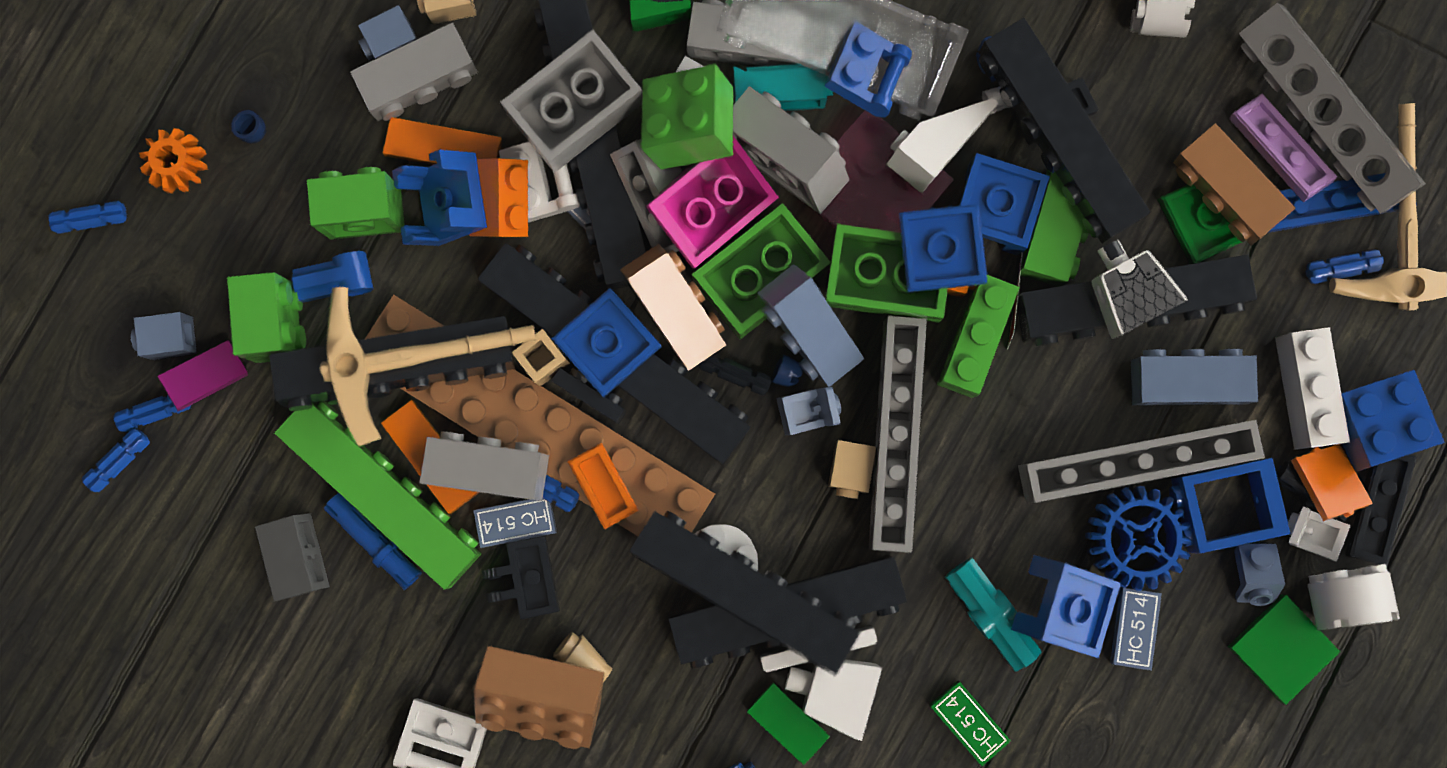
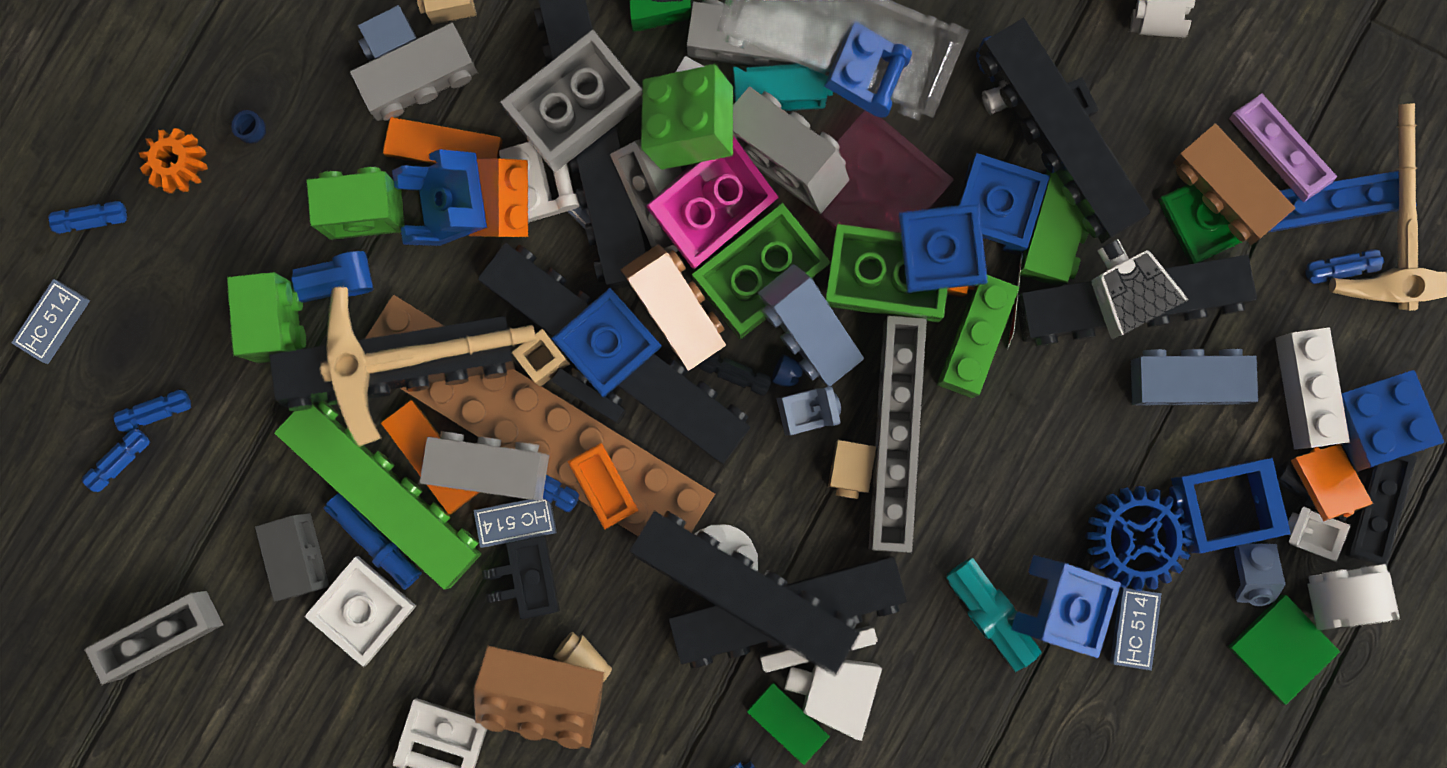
(50, 321): none -> sand blue tile
(153, 637): none -> light grey brick
(164, 336): sand blue brick -> none
(202, 376): magenta tile -> none
(360, 611): none -> white plate
(934, 143): white slope -> none
(970, 723): green tile -> none
(1141, 461): light grey brick -> none
(1279, 26): light grey brick -> none

